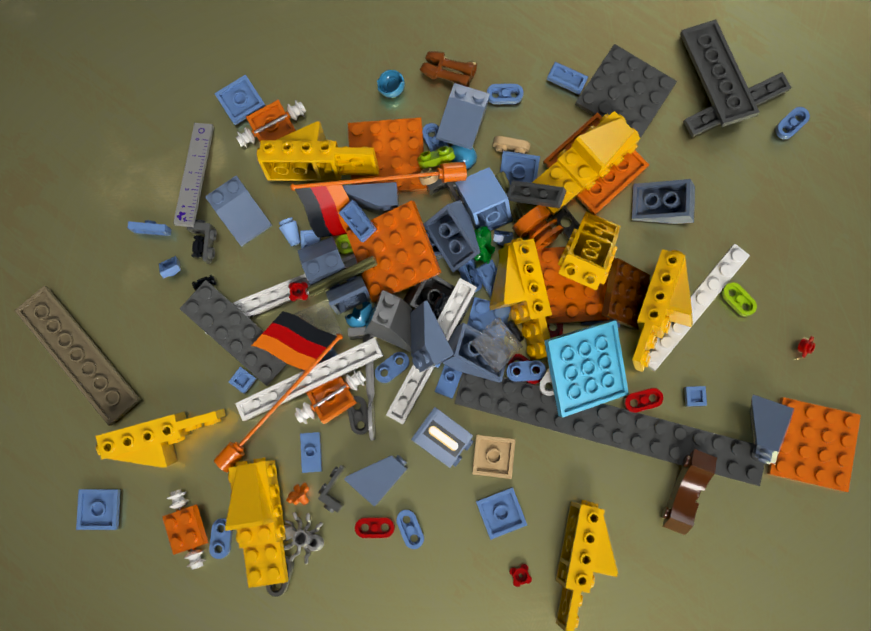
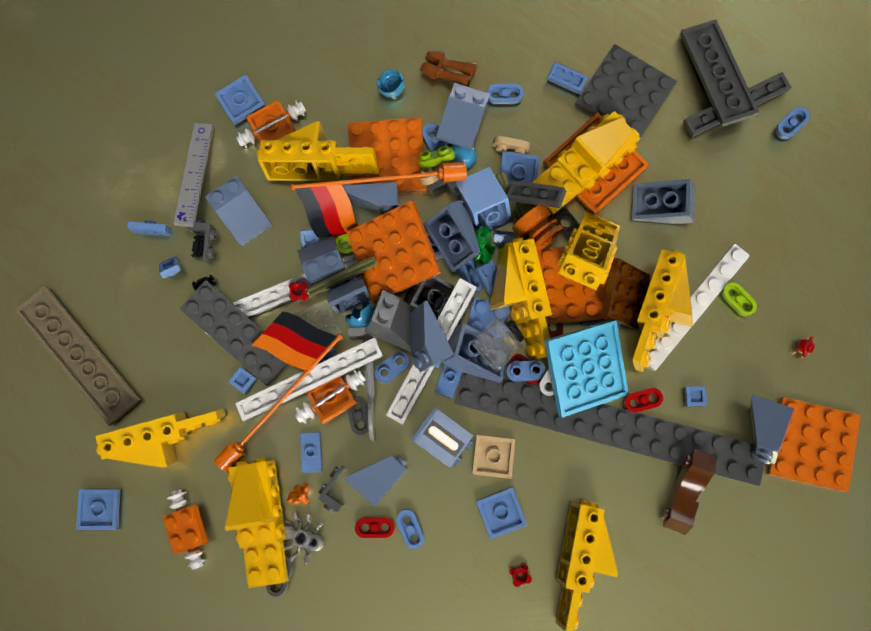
(220, 538): medium blue plate -> none
(290, 231): light blue cone -> none
(357, 221): medium blue plate -> none

